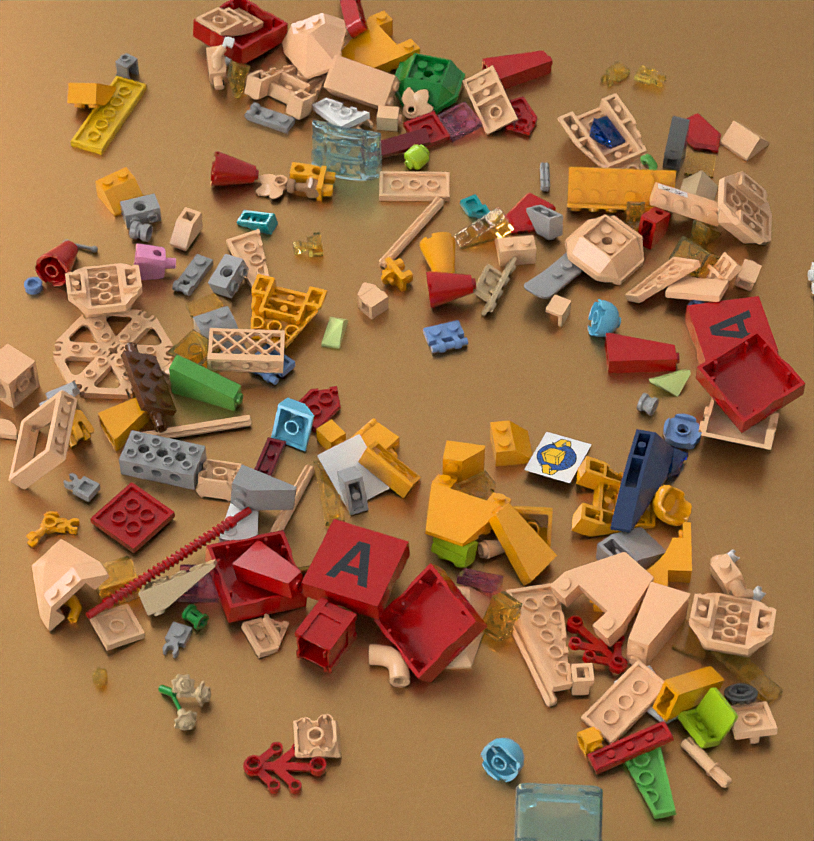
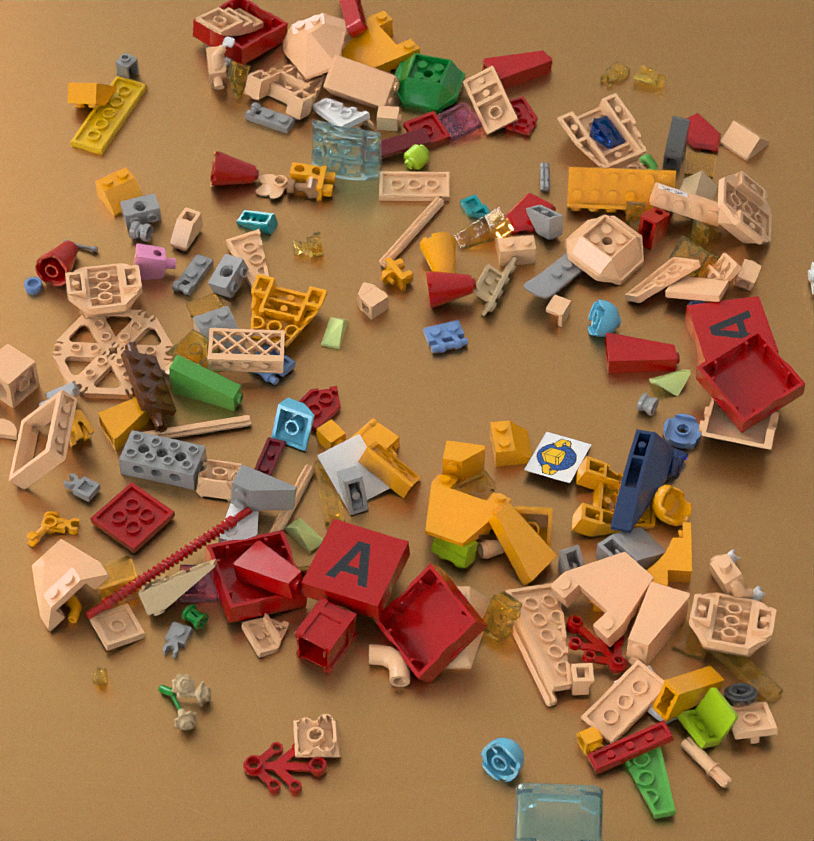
(304, 535): none -> yellowish green slope
(417, 101): light nougat plate -> none
(486, 581): clear pink plate -> none
(570, 558): none -> light grey slope

